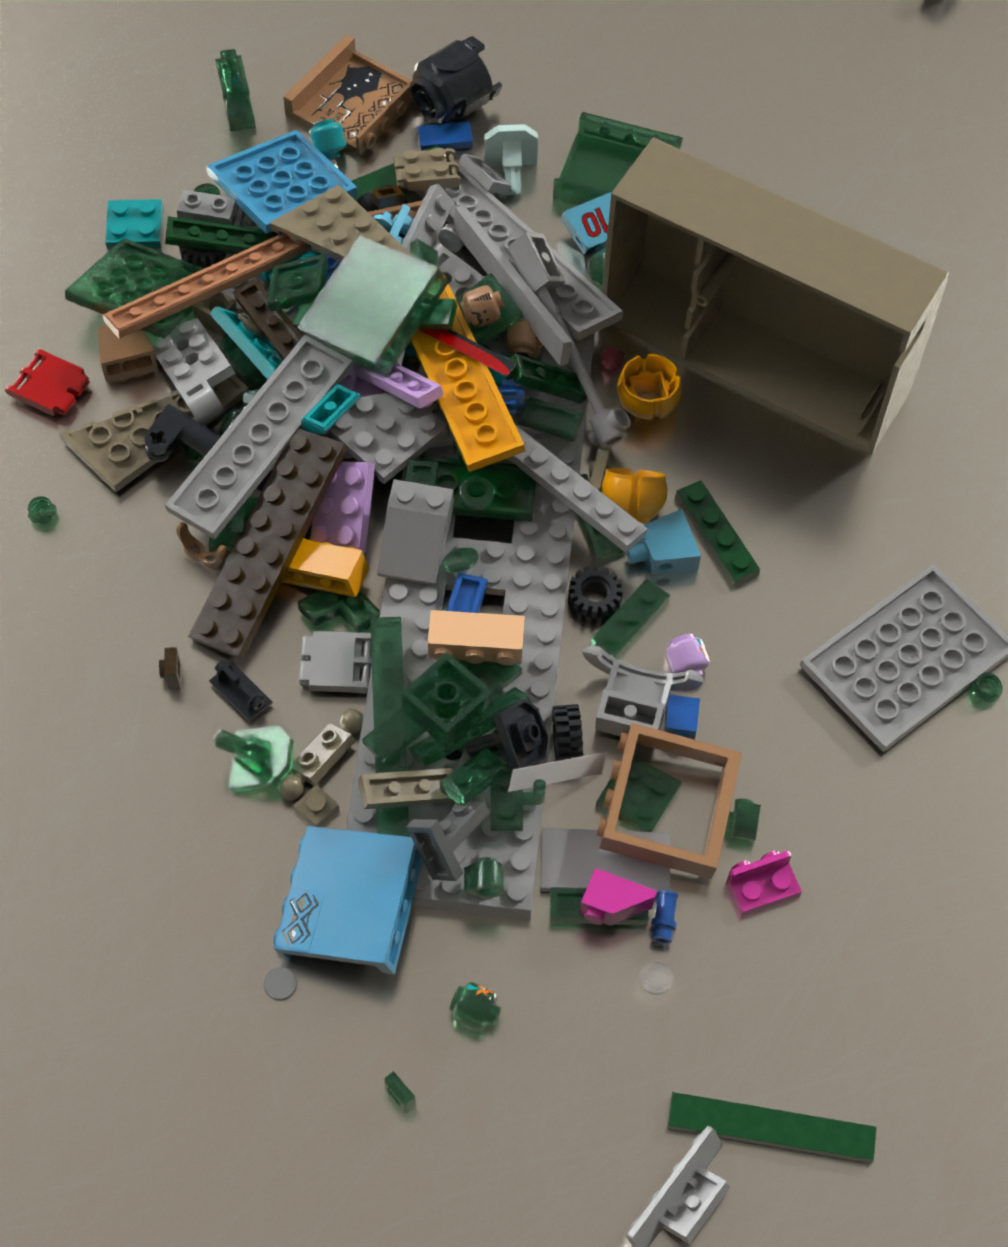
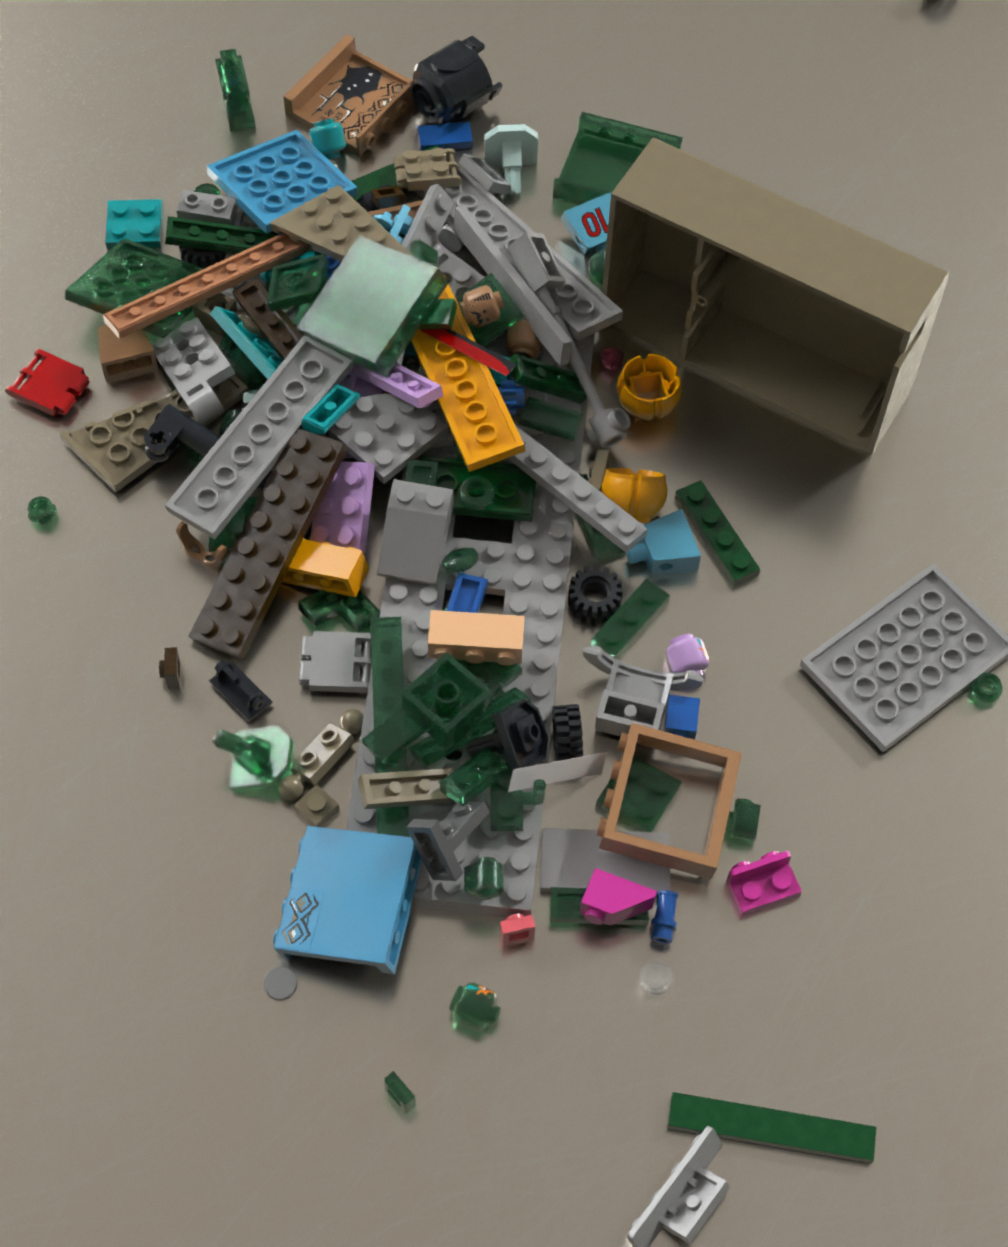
(517, 928): none -> coral plate

